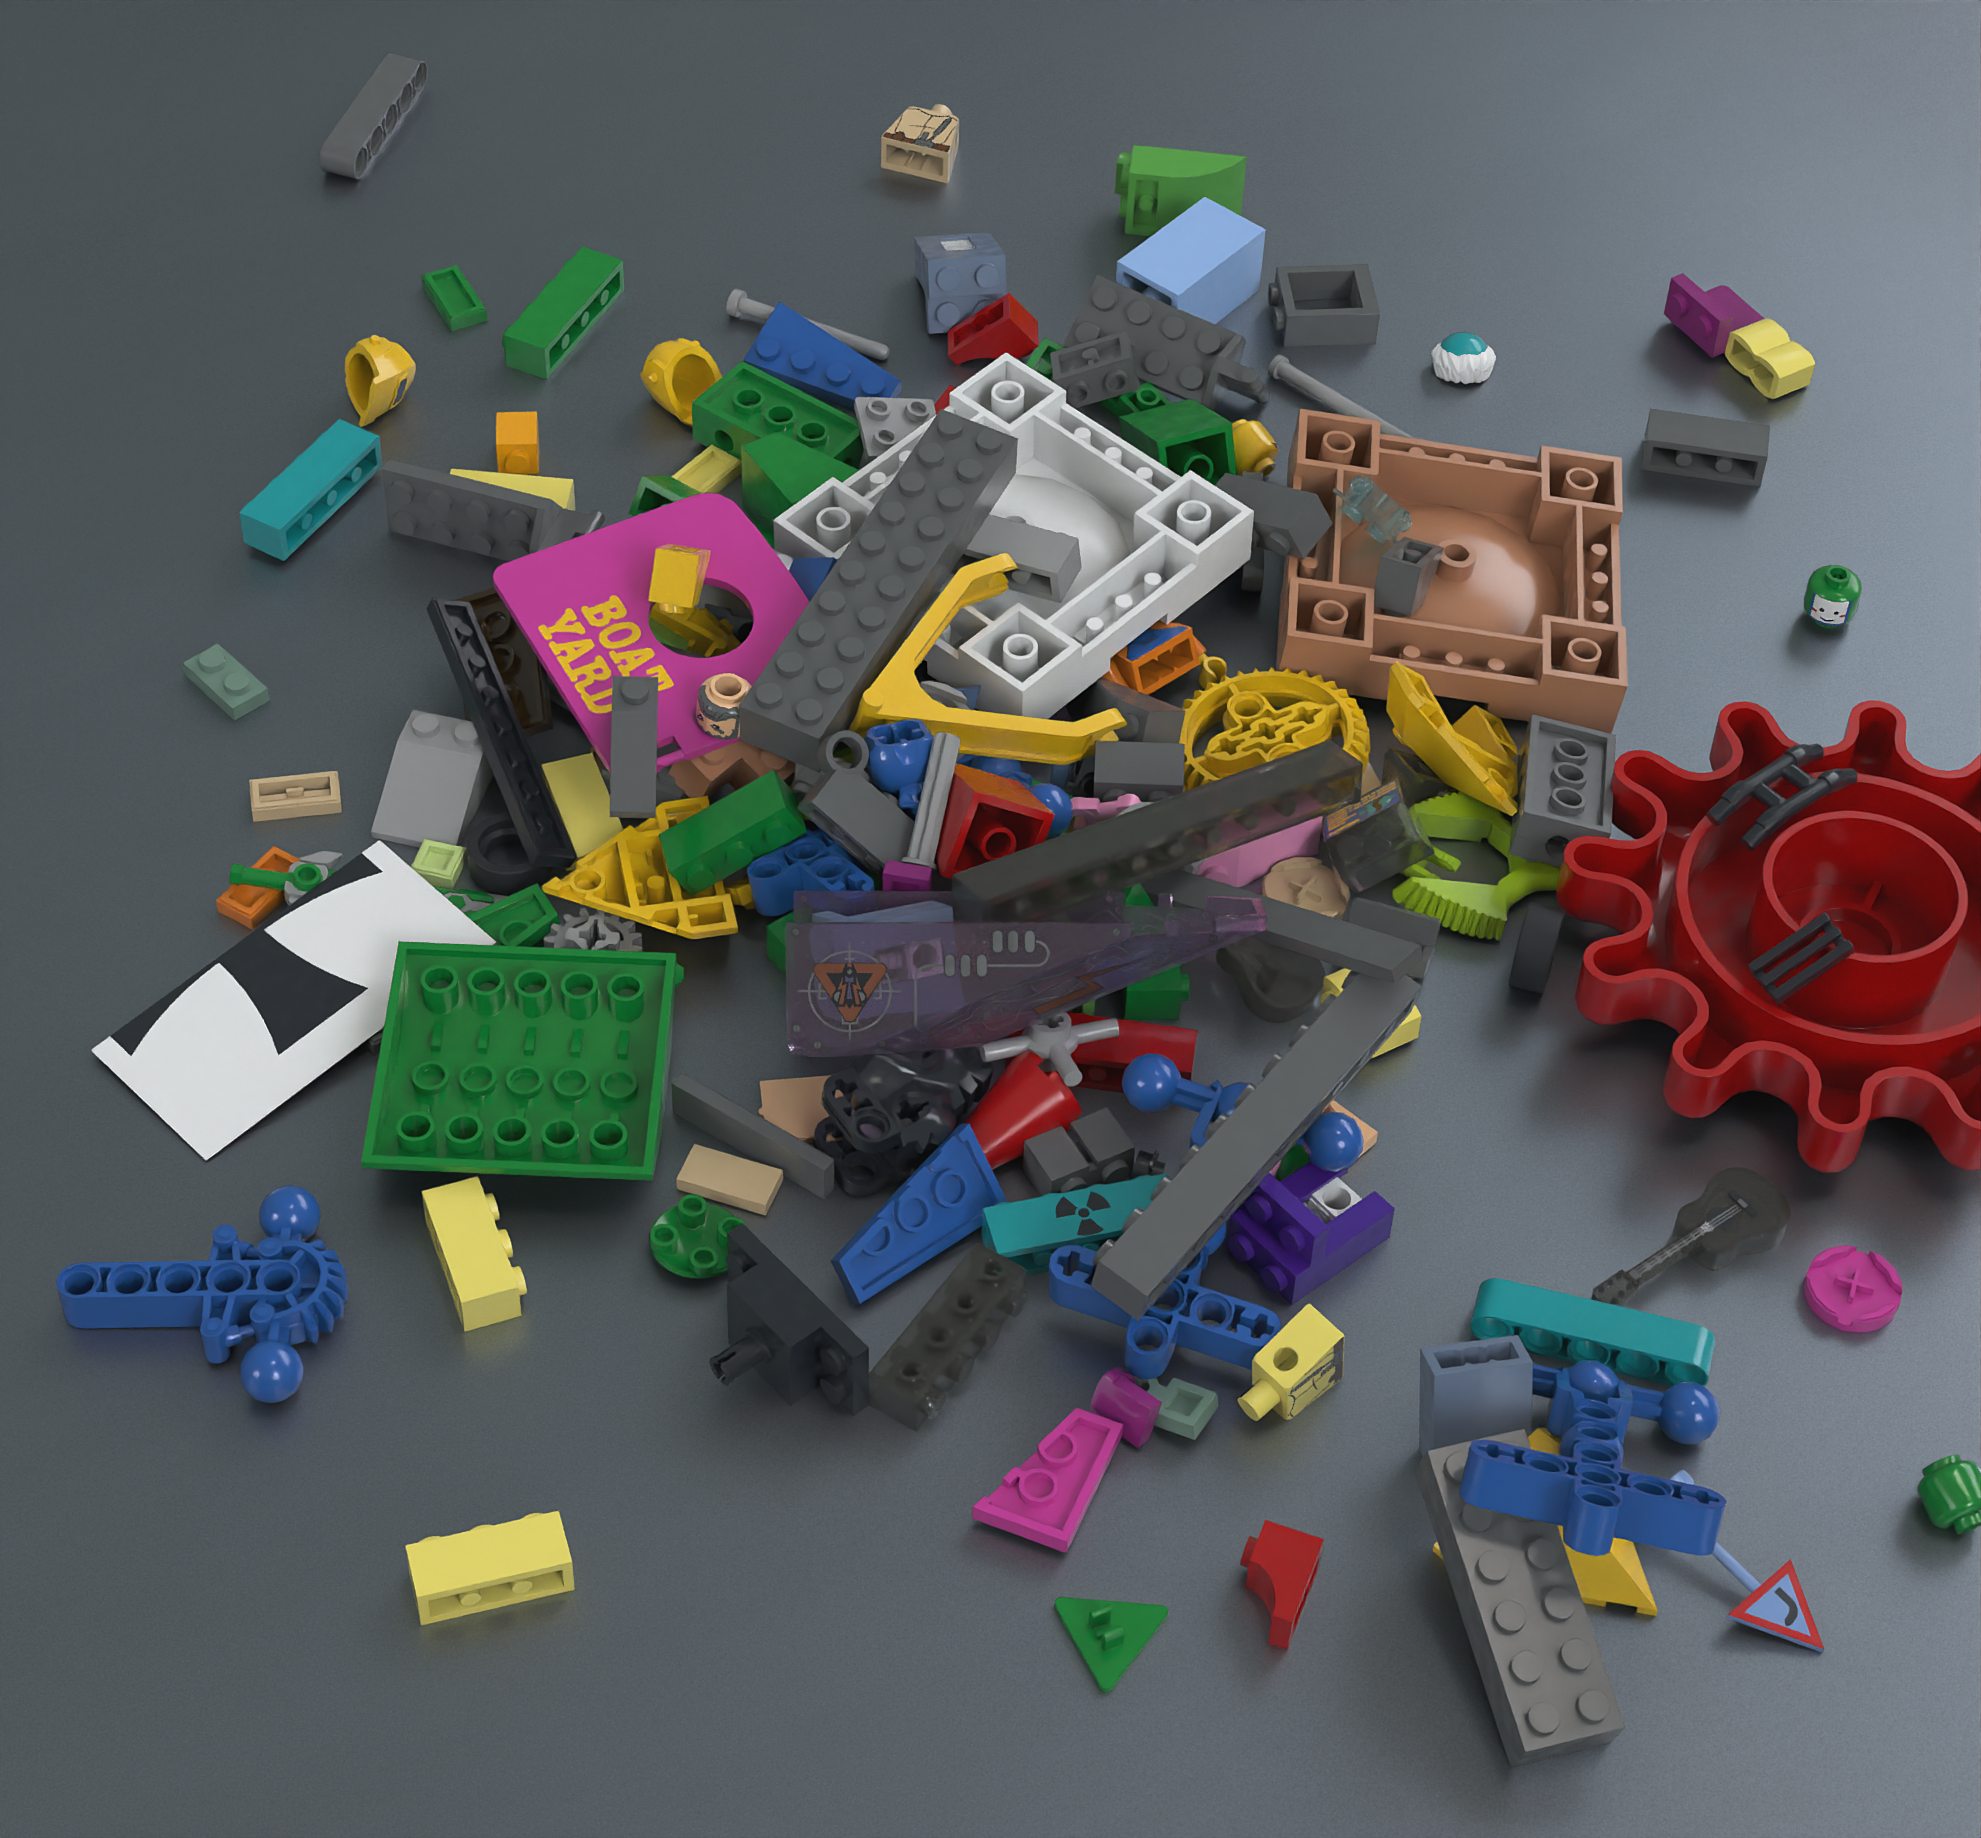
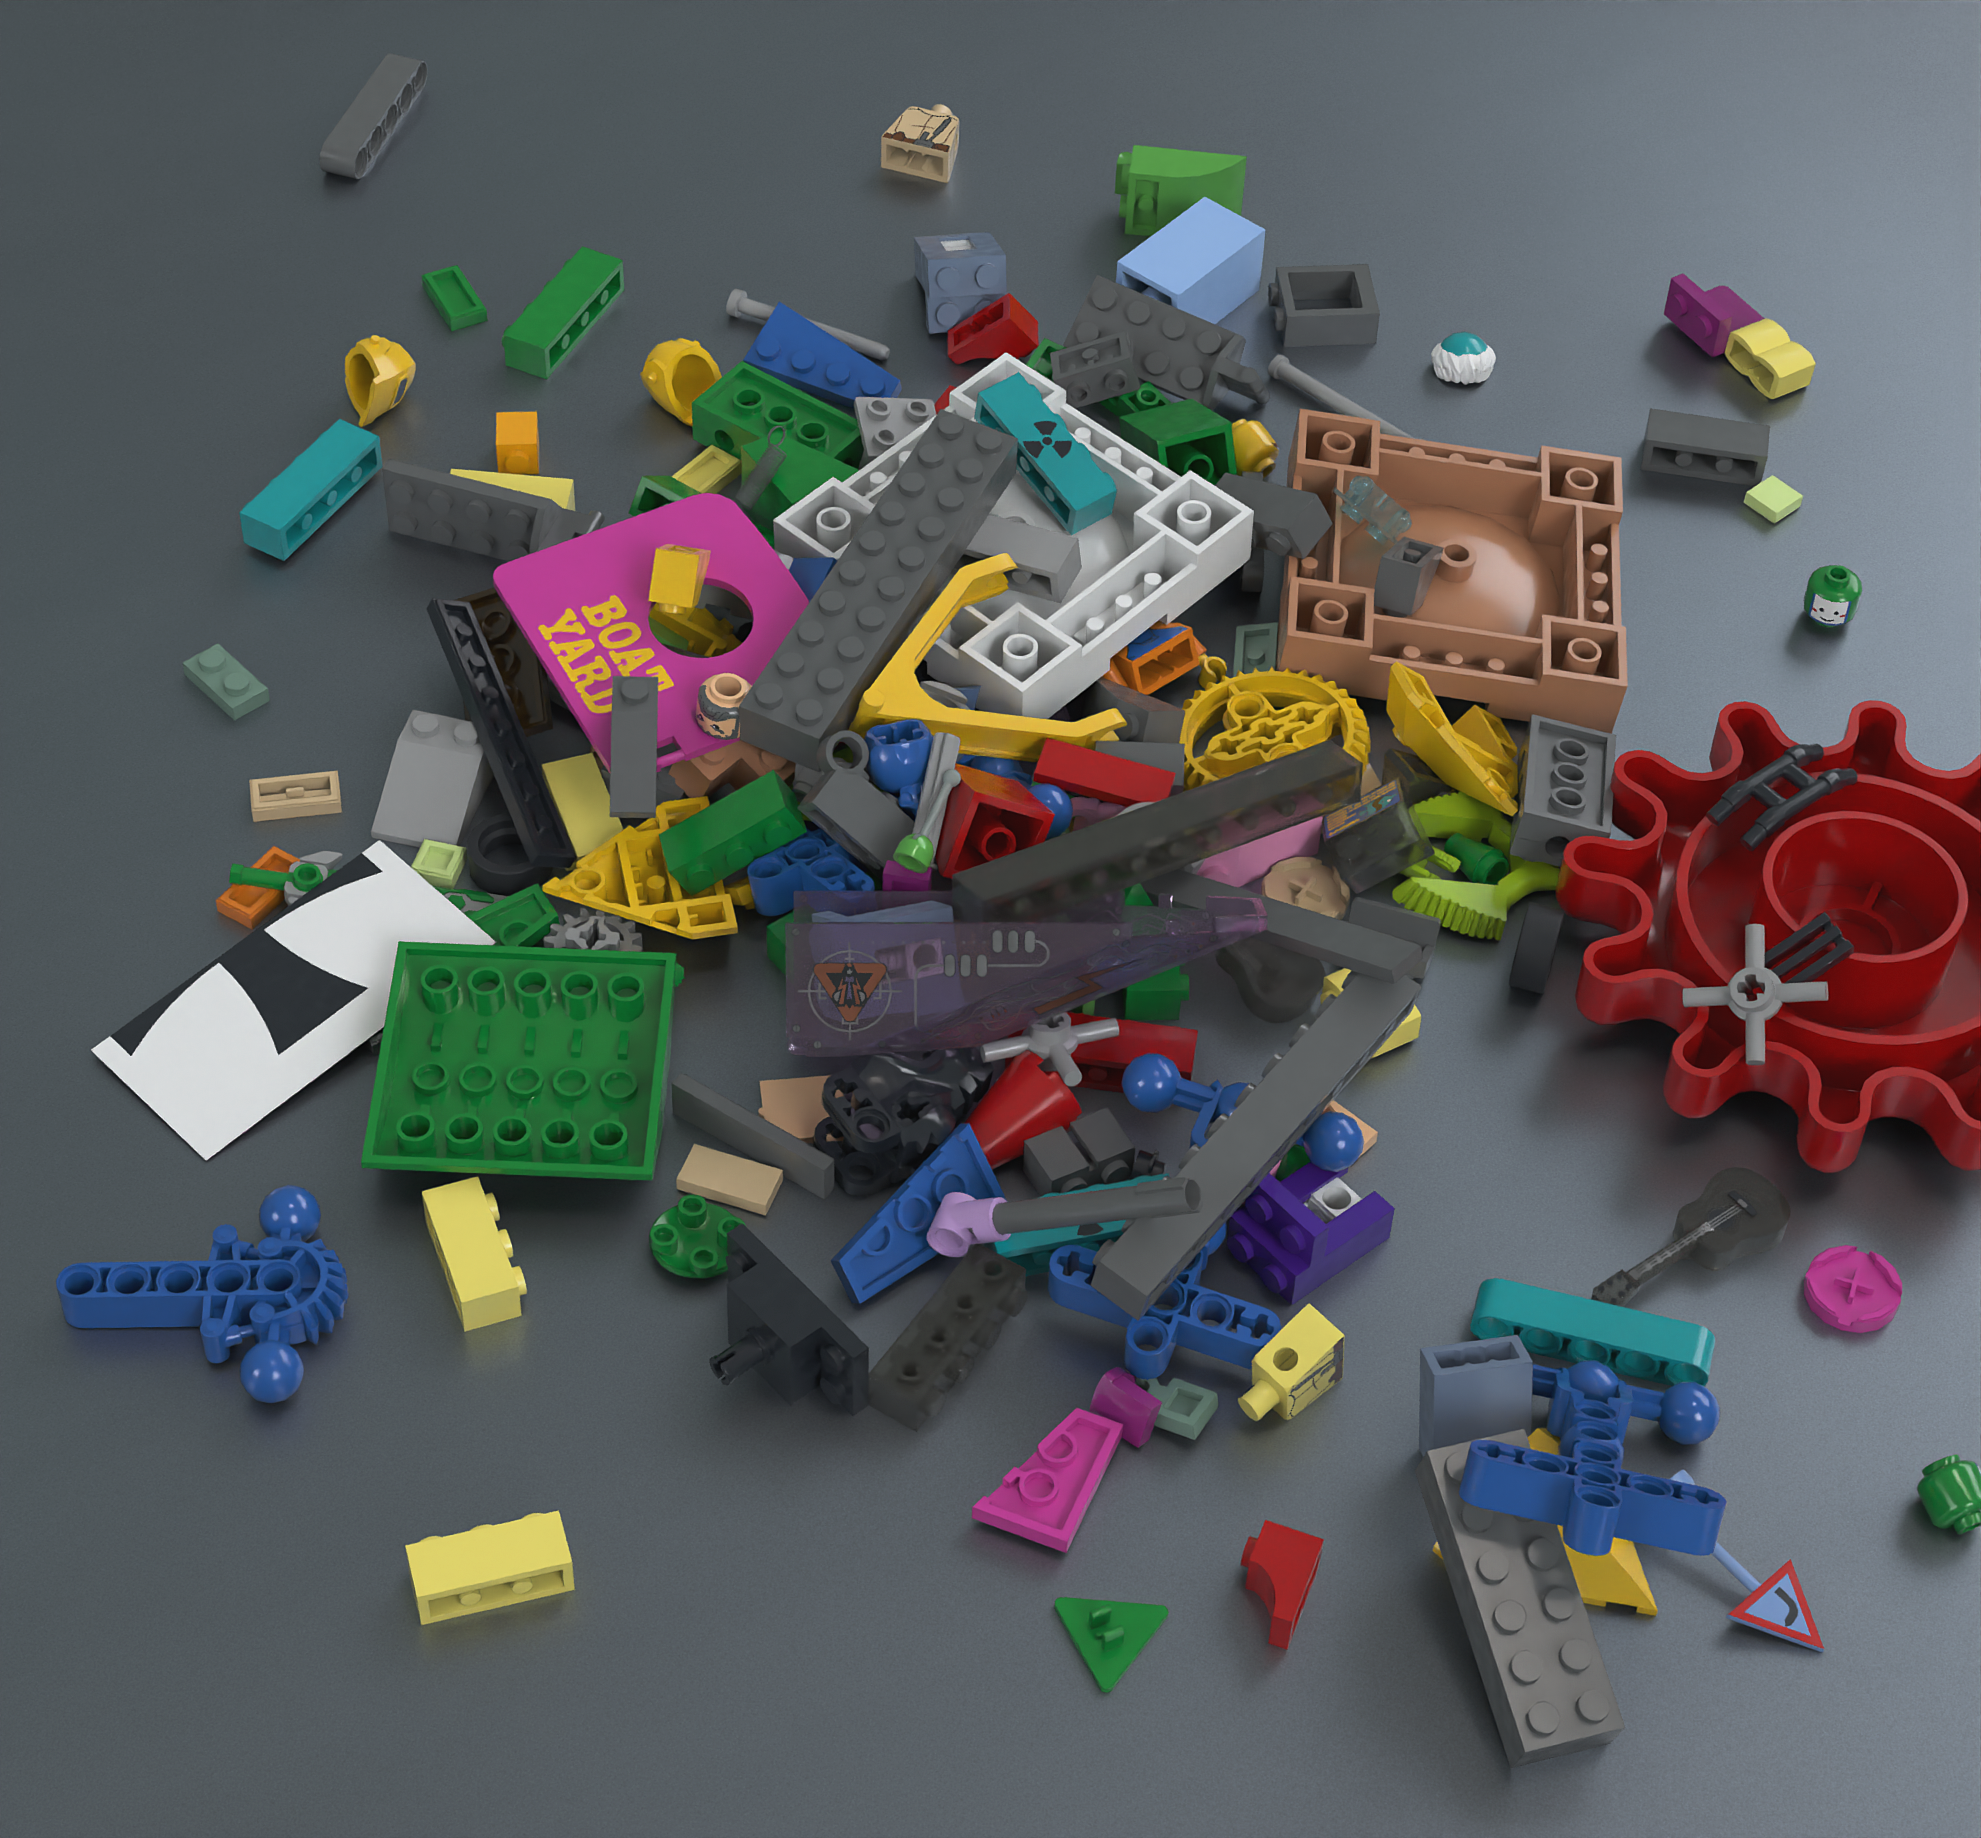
(767, 459): none -> dark grey piece
(916, 850): none -> hinge
(969, 1221): none -> dark grey piece
(1048, 454): none -> teal brick
(1101, 775): none -> red tile
(1255, 647): none -> sand green plate
(1478, 861): none -> green cone
(1767, 1004): none -> light grey bar
(1773, 499): none -> yellowish green tile

